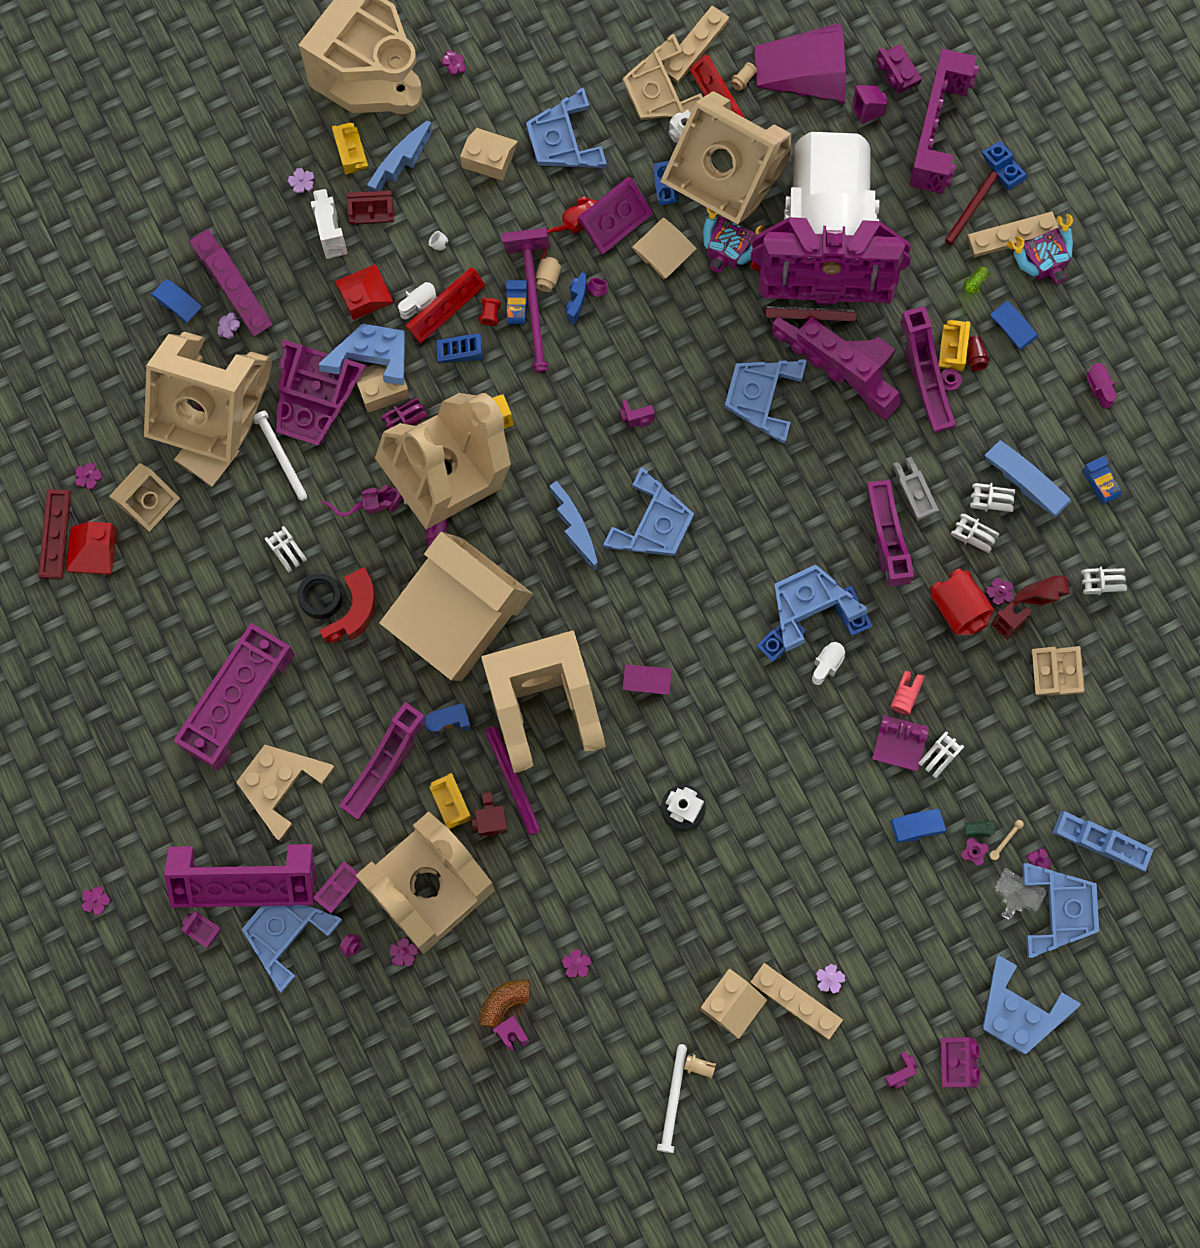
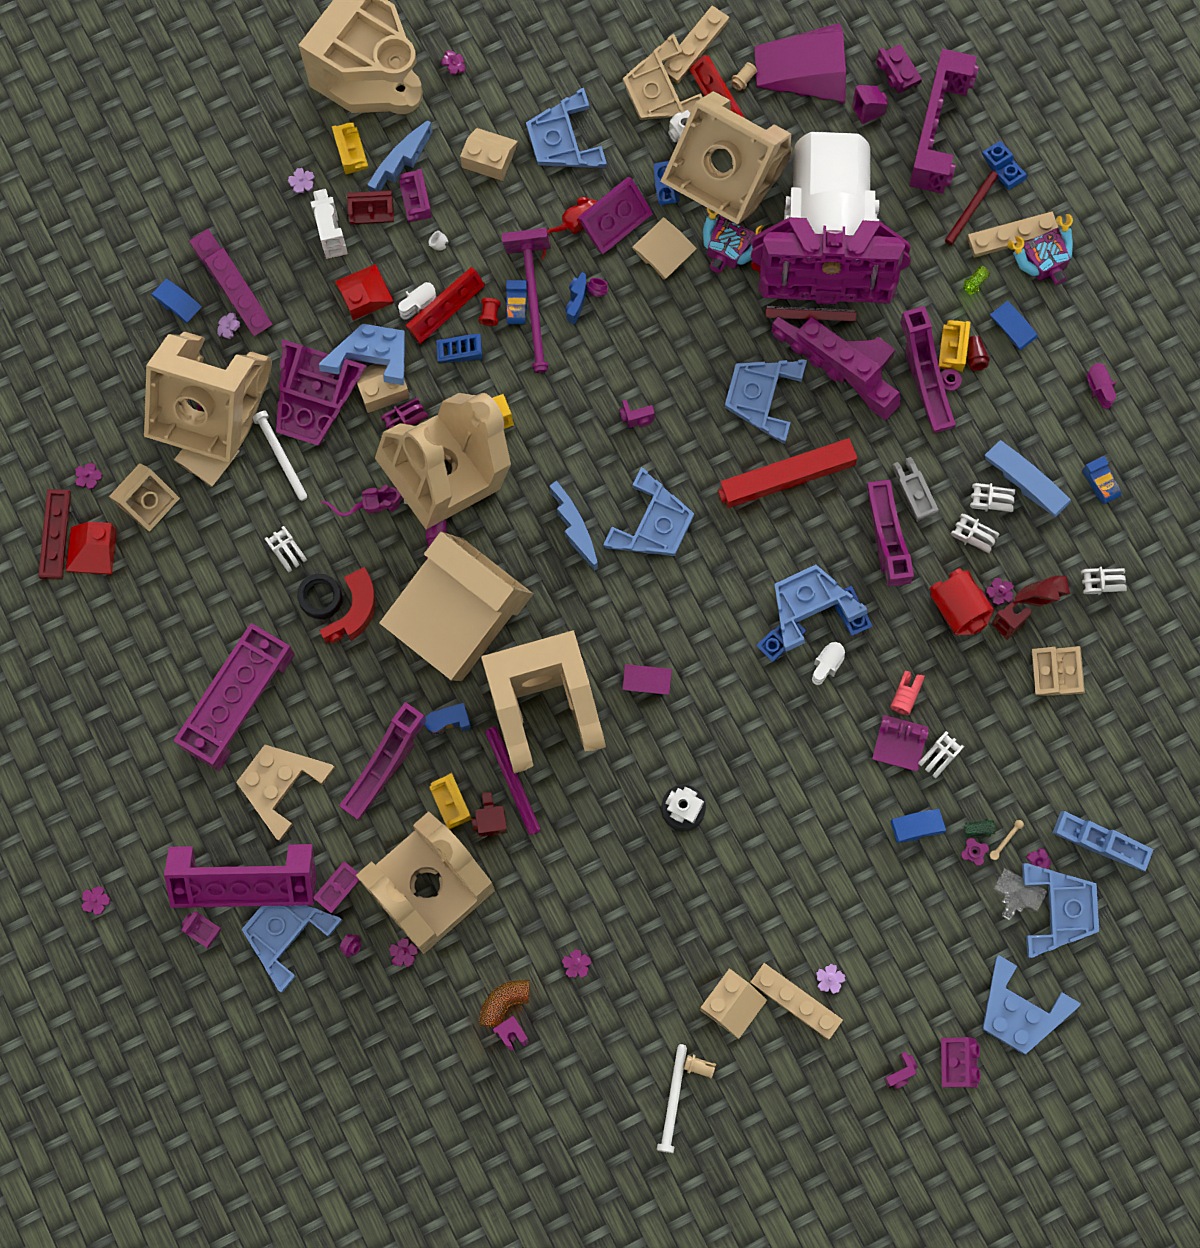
(415, 196): none -> magenta hinge
(547, 274): tan brick -> none
(787, 473): none -> red brick

